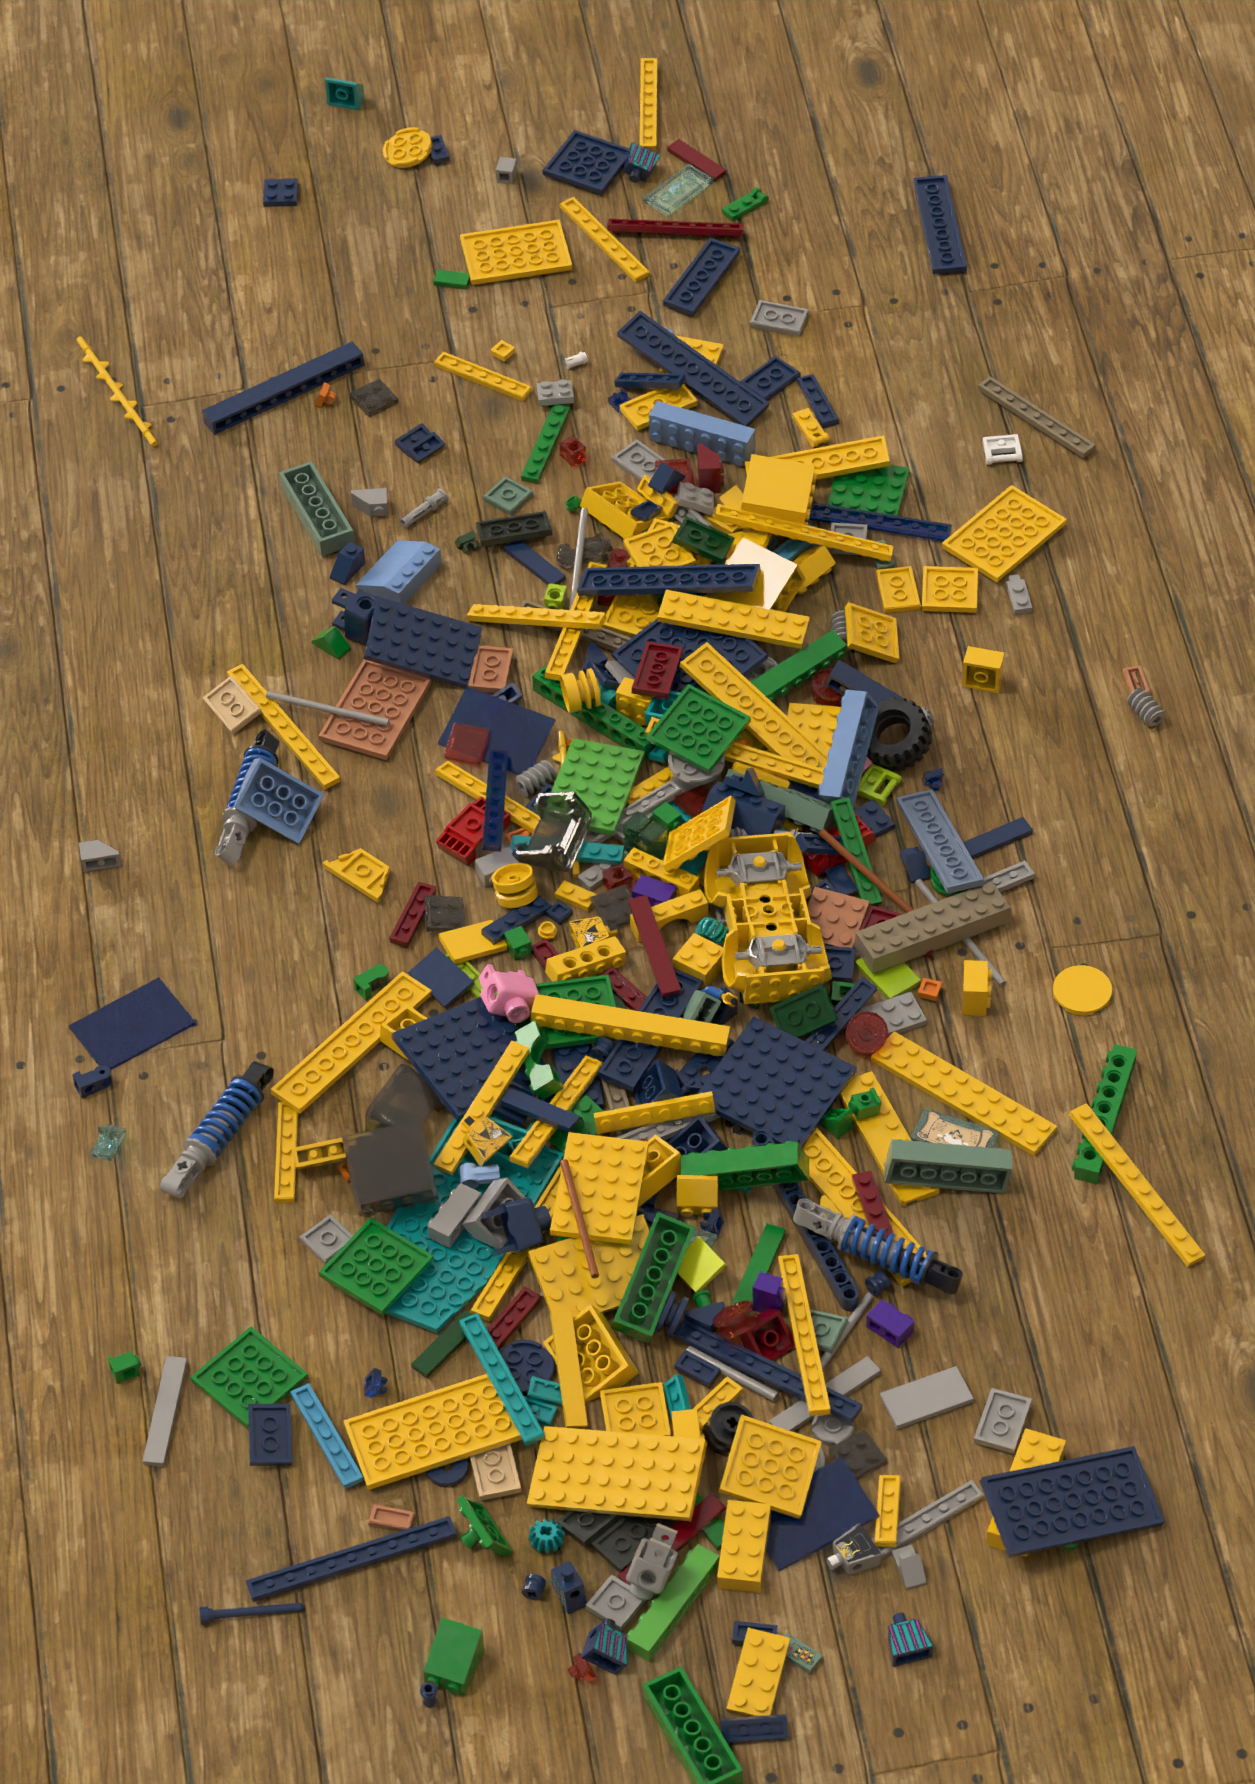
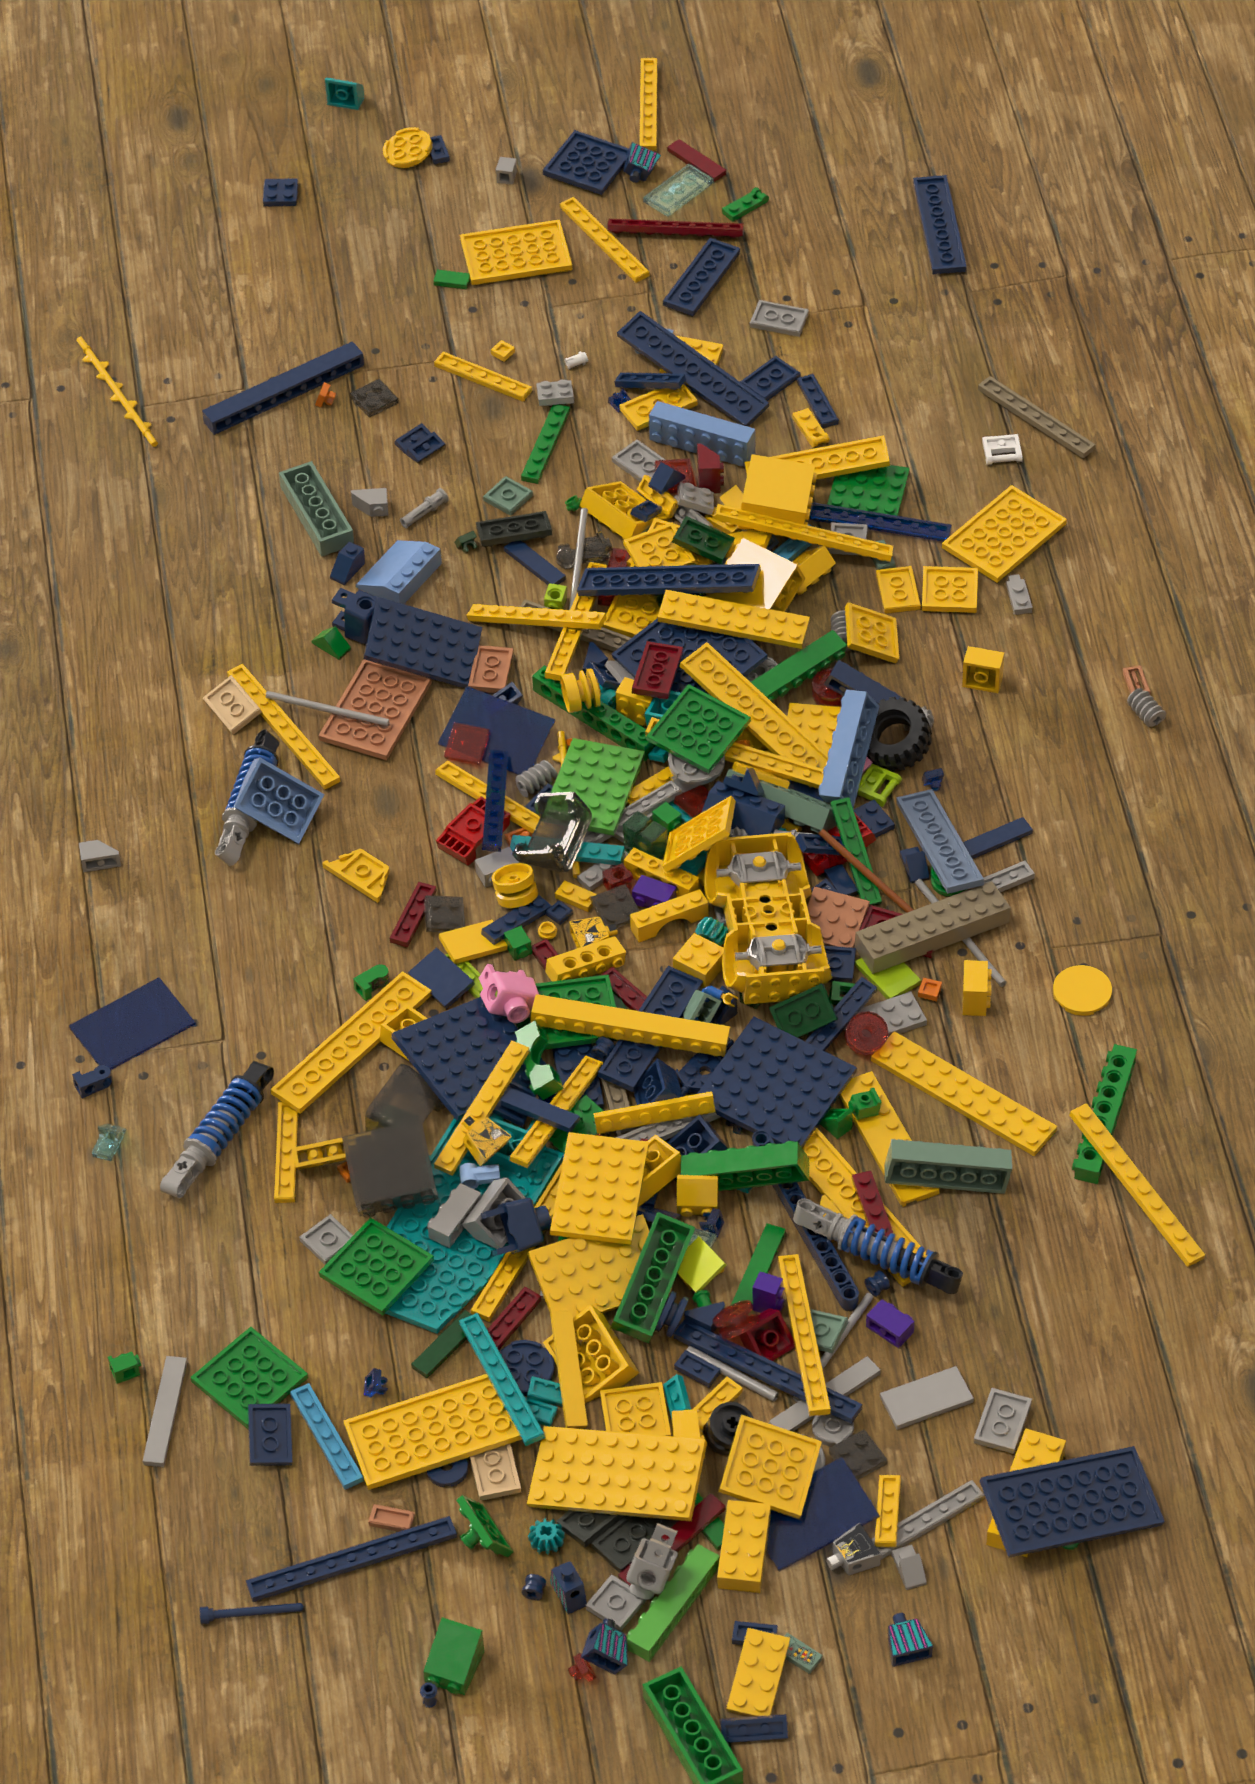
(572, 451): clear red brick -> none
(579, 1218): dark orange piece -> none
(654, 946): dark red tile -> none
(944, 1129): tile -> none

